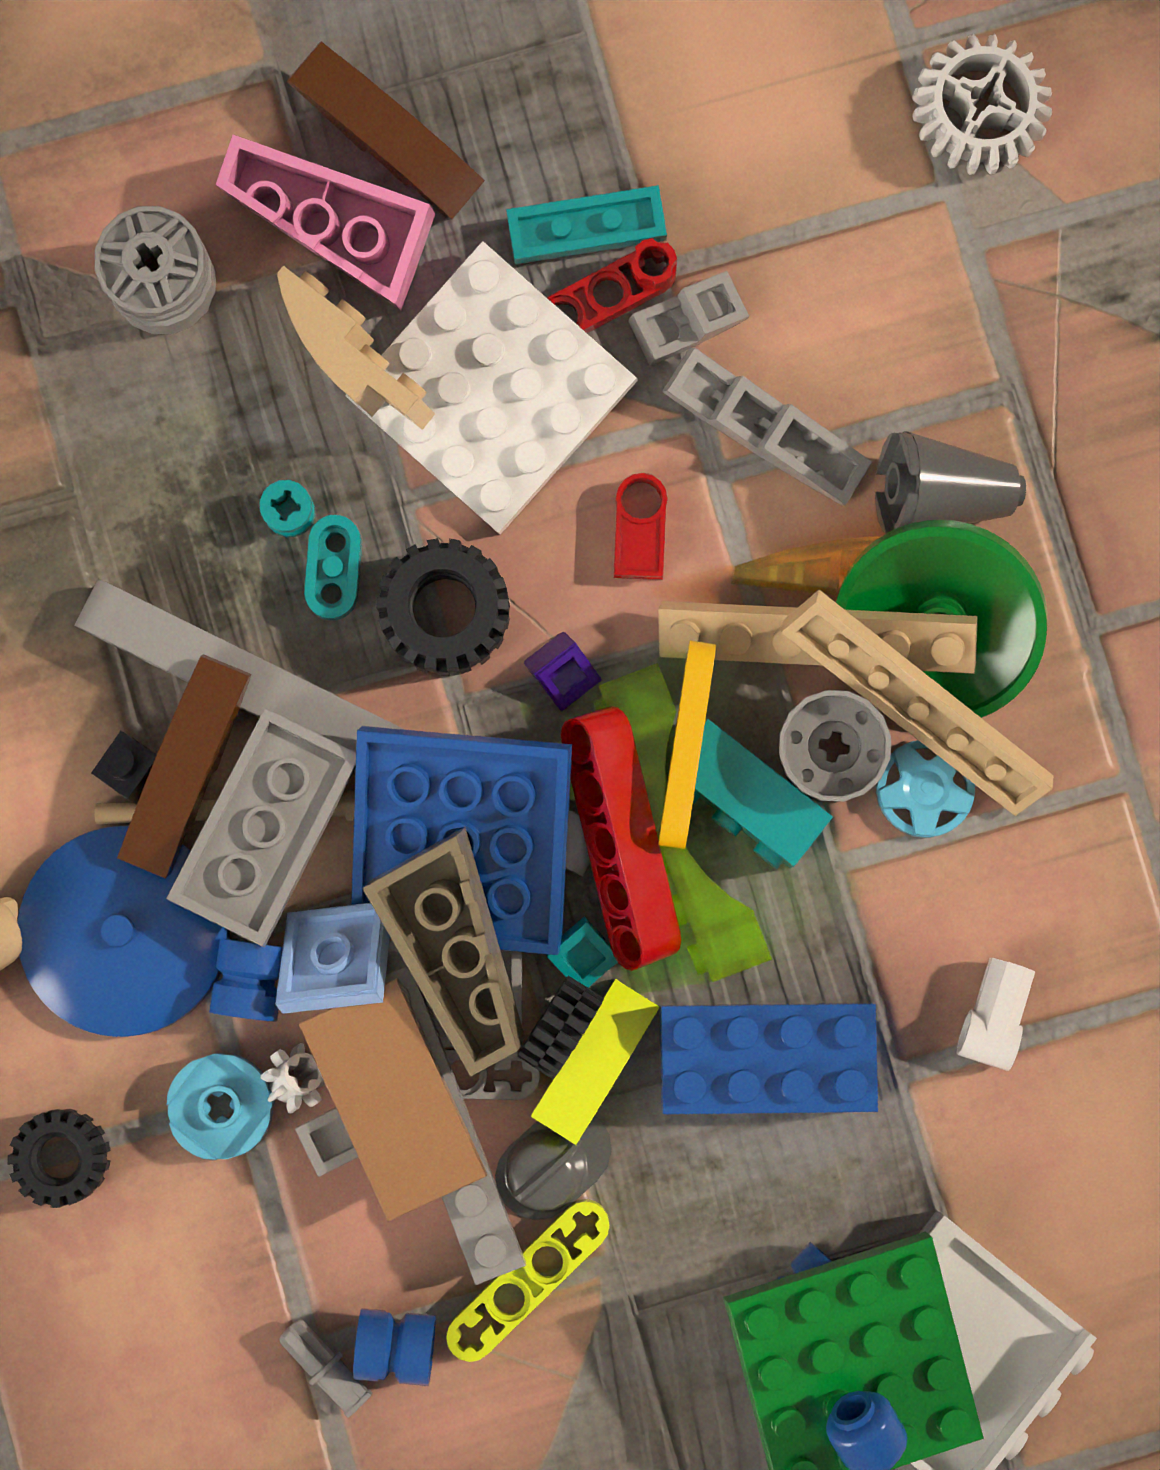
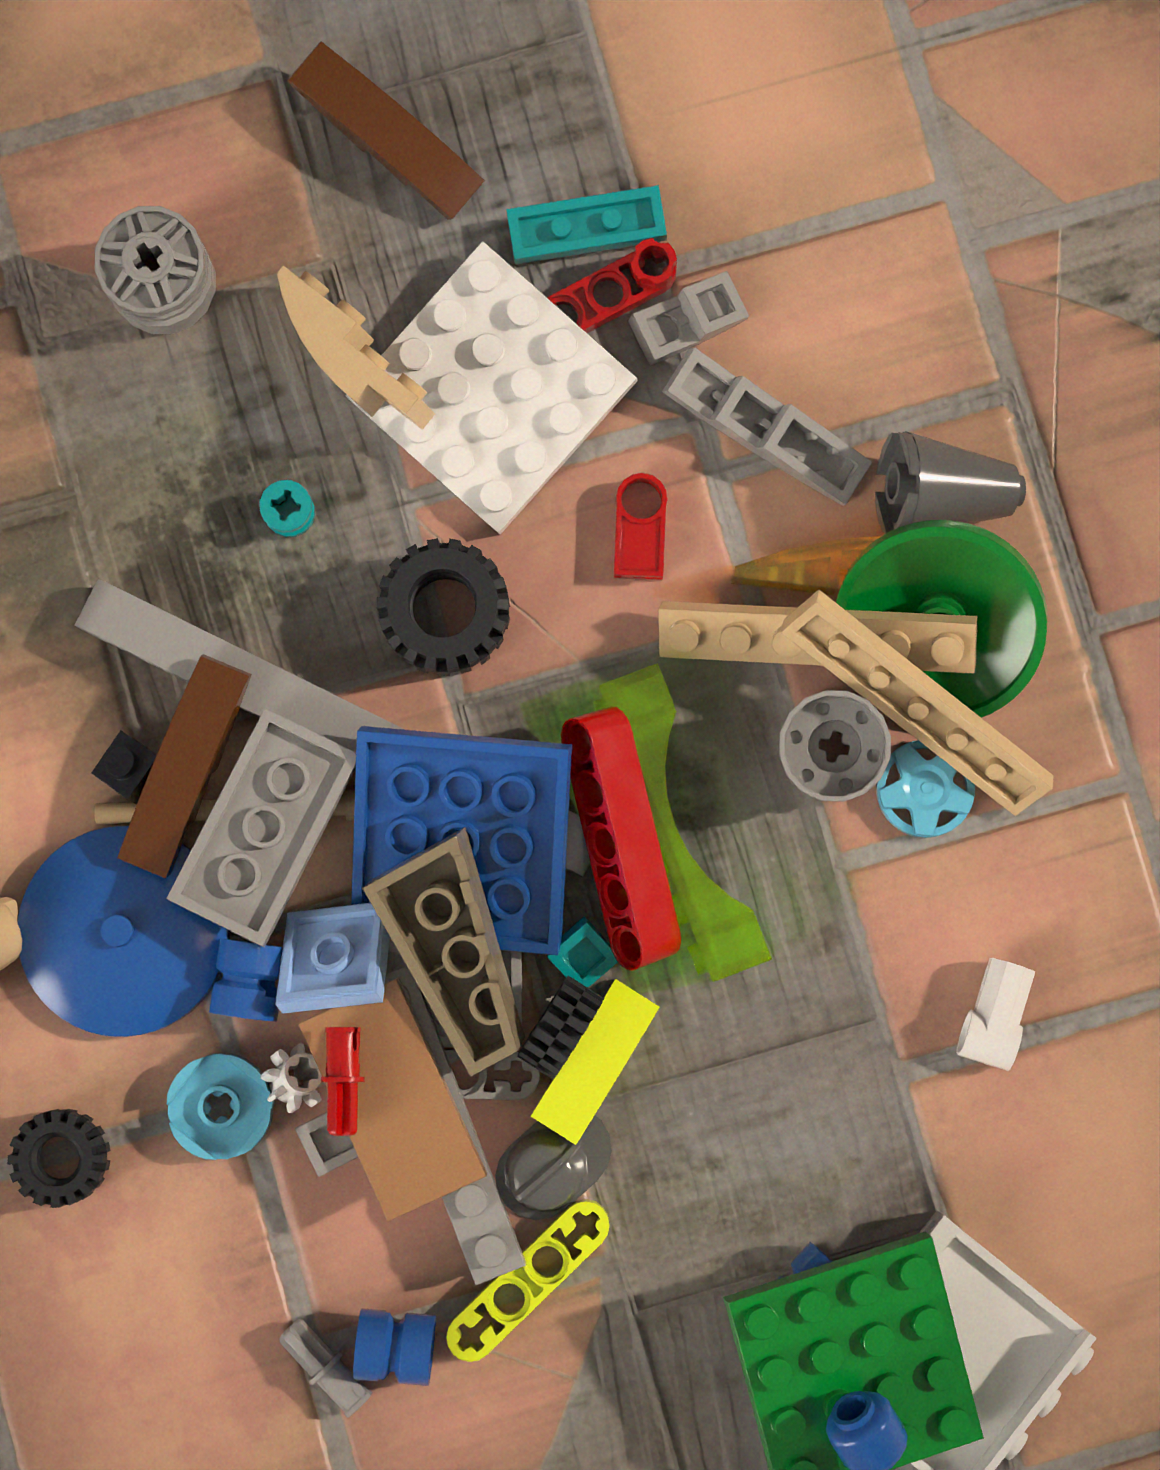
(333, 568): teal plate -> none
(342, 219): bright pink wedge -> none
(342, 1079): none -> red axle
(562, 670): dark purple slope -> none
(687, 744): yellow beam -> none
(755, 800): teal brick -> none
(768, 1058): blue brick -> none
(998, 115): white gear -> none

